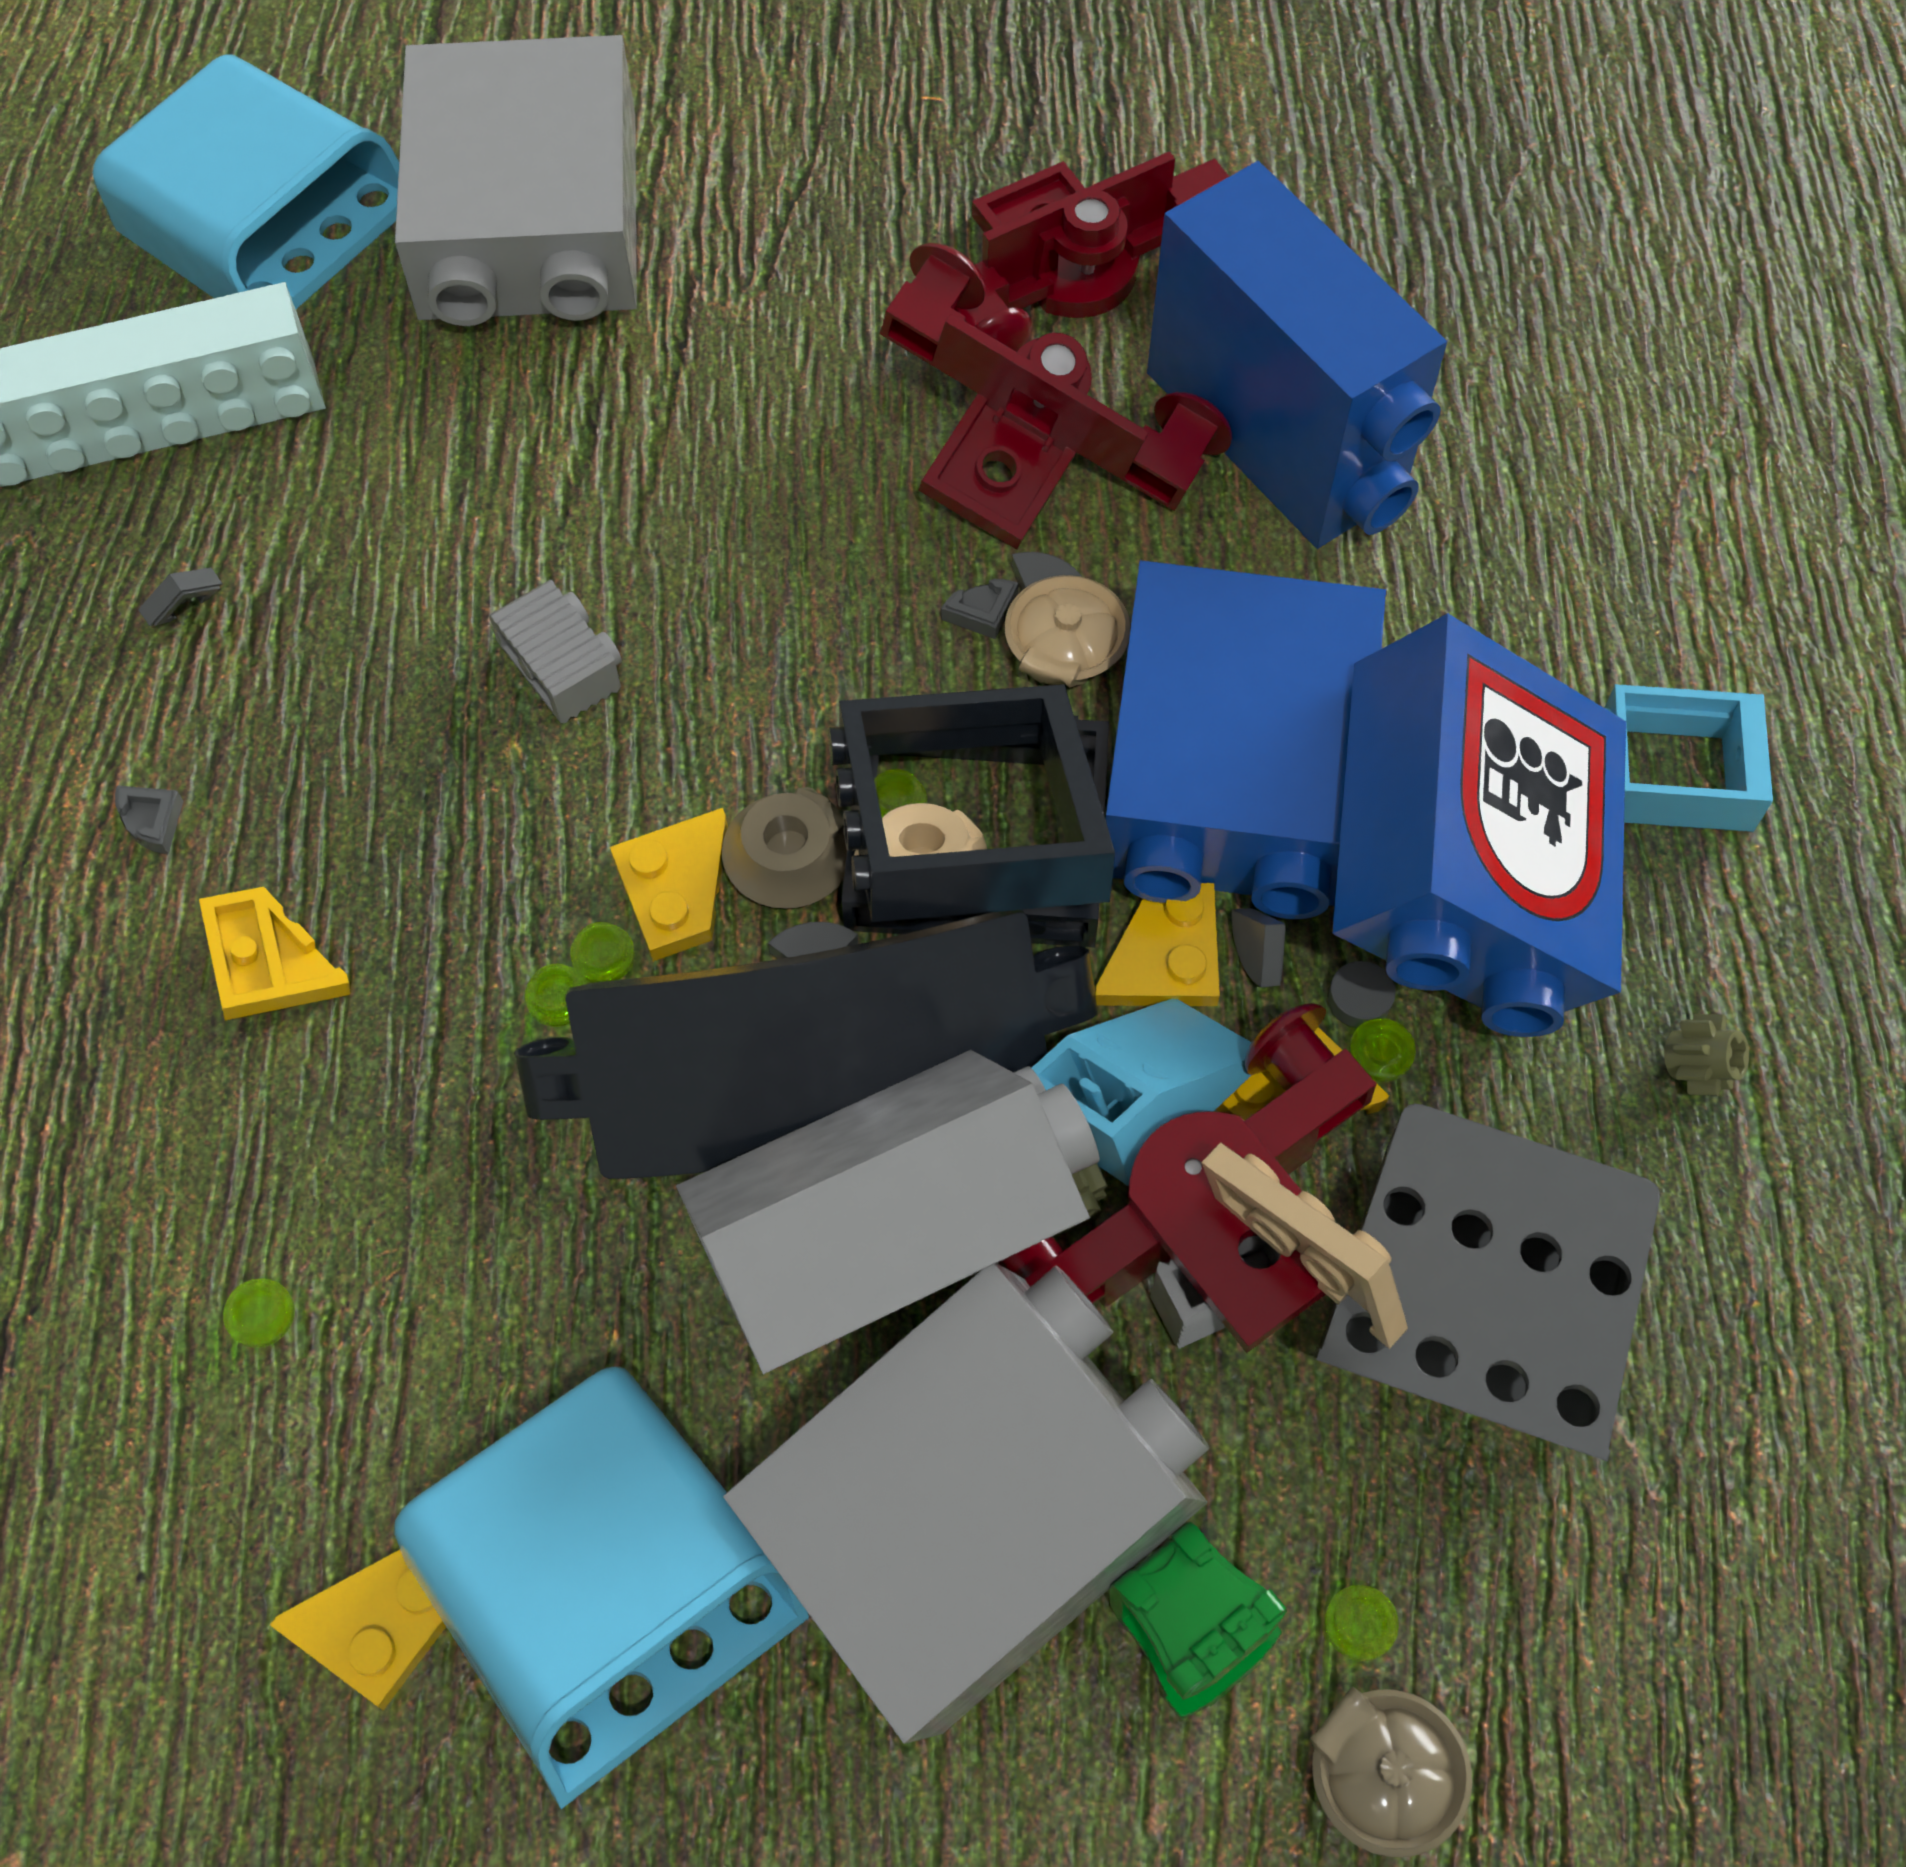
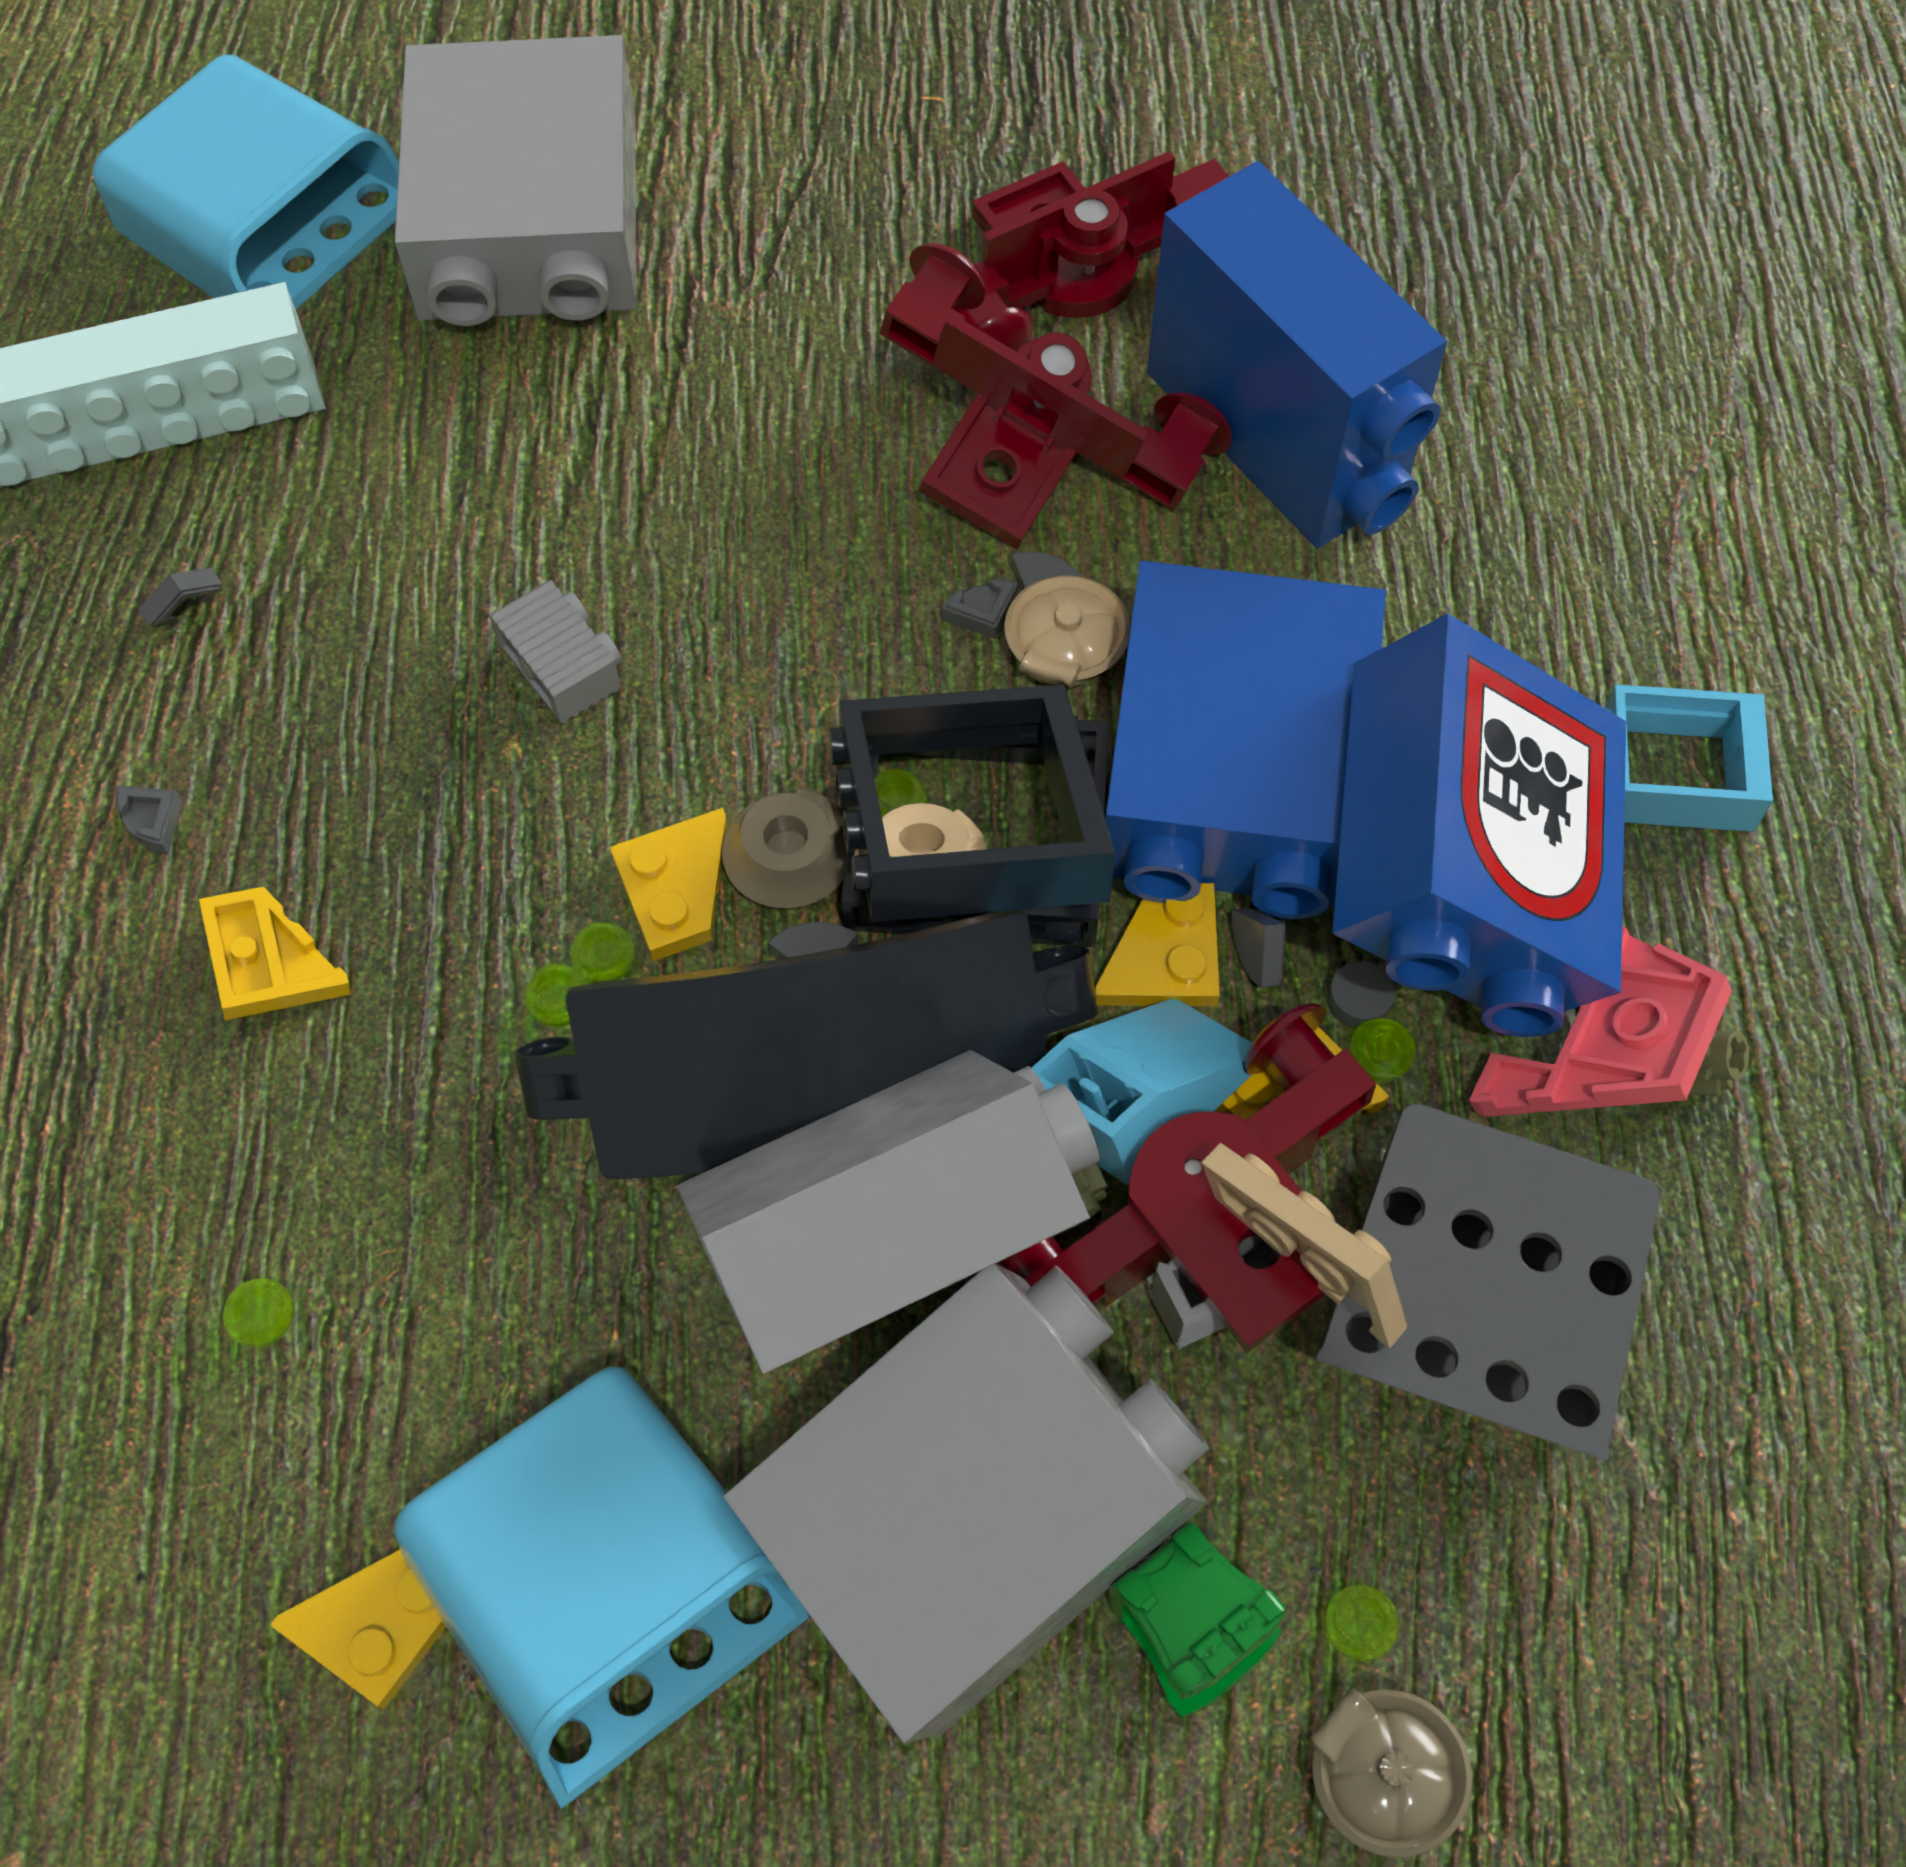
(1621, 1047): none -> coral wing

